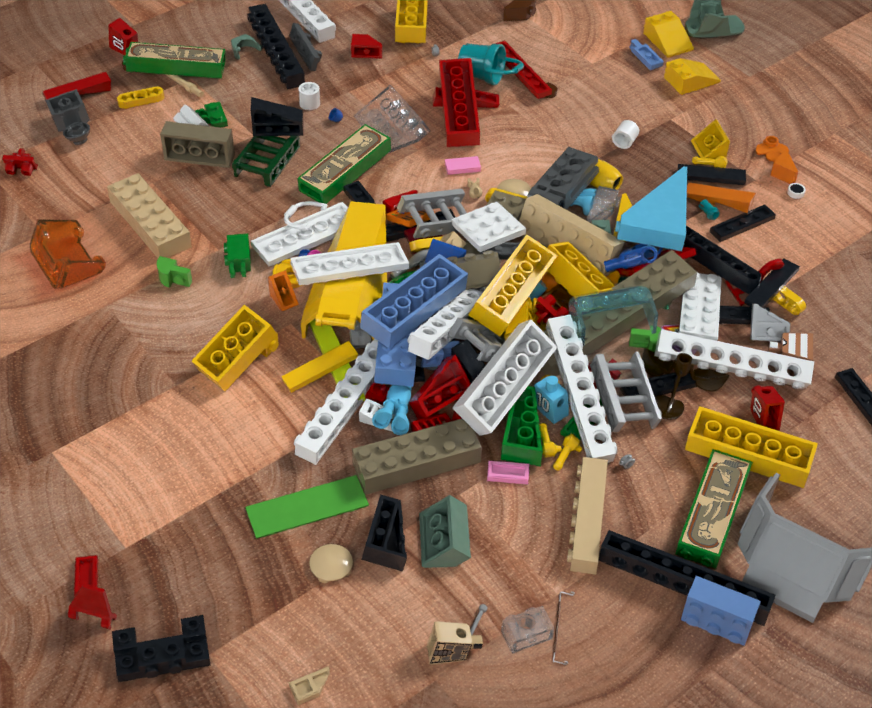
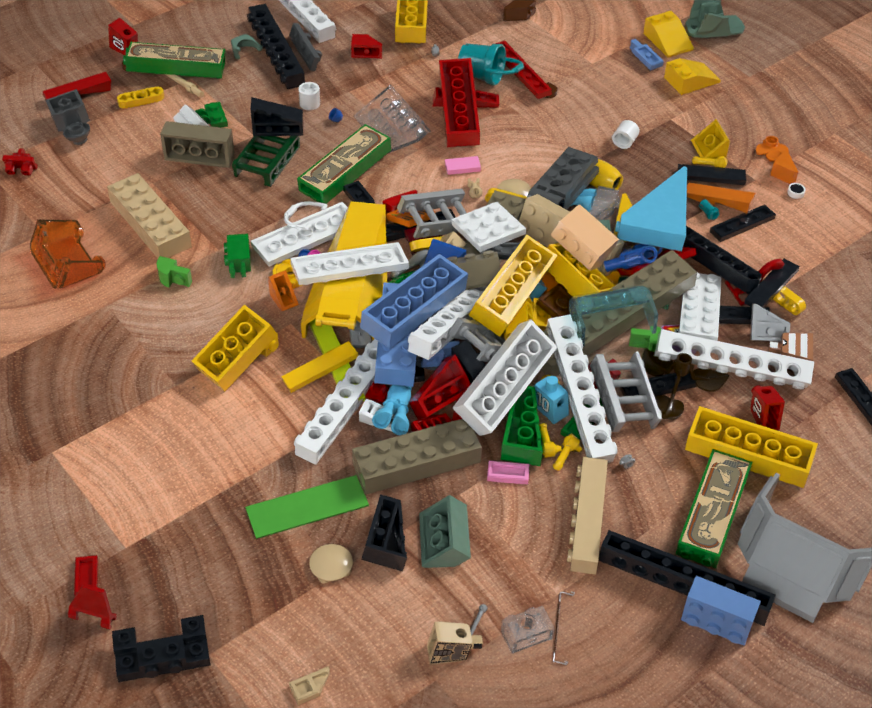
(546, 309): red hips -> none
(585, 237): none -> light nougat slope

